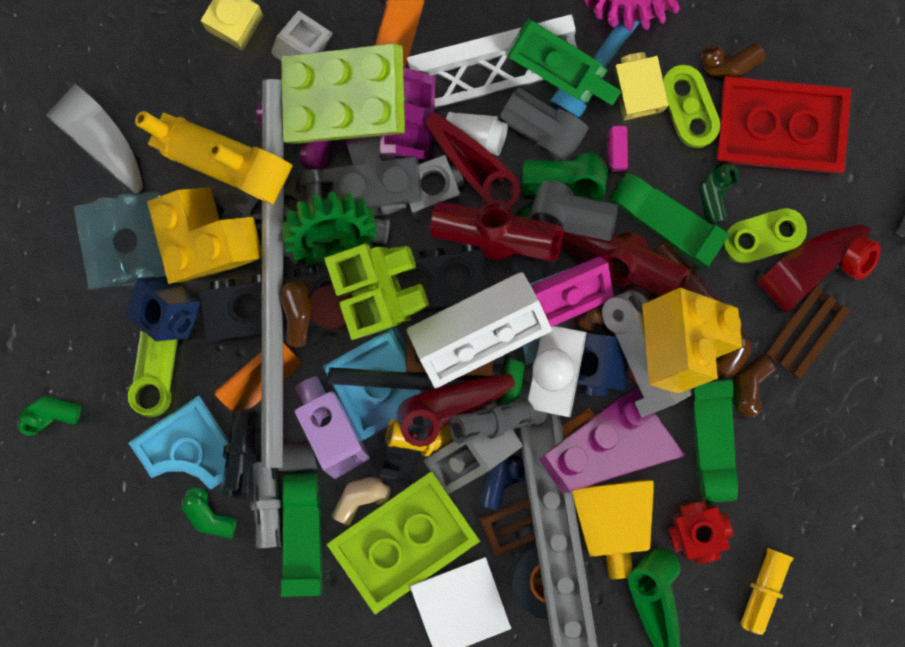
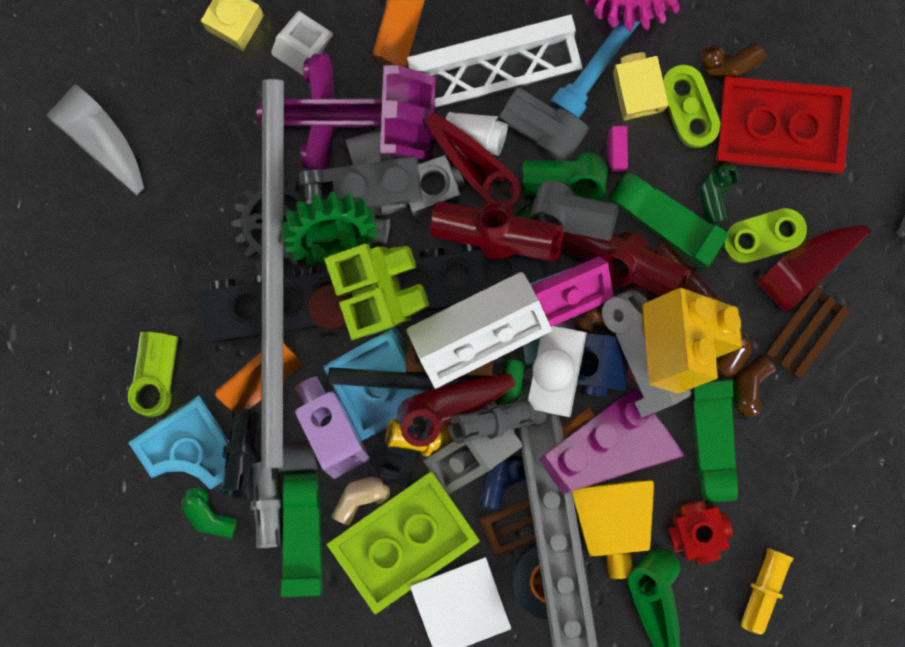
(44, 411): green arm -> none
(96, 229): clear light blue piece -> none
(162, 308): dark blue brick -> none
(195, 240): yellow brick -> none
(217, 155): yellow piece -> none
(297, 311): reddish brown arm -> none
(343, 94): lime plate -> none
(560, 63): green hinge -> none
(861, 257): red tile -> none

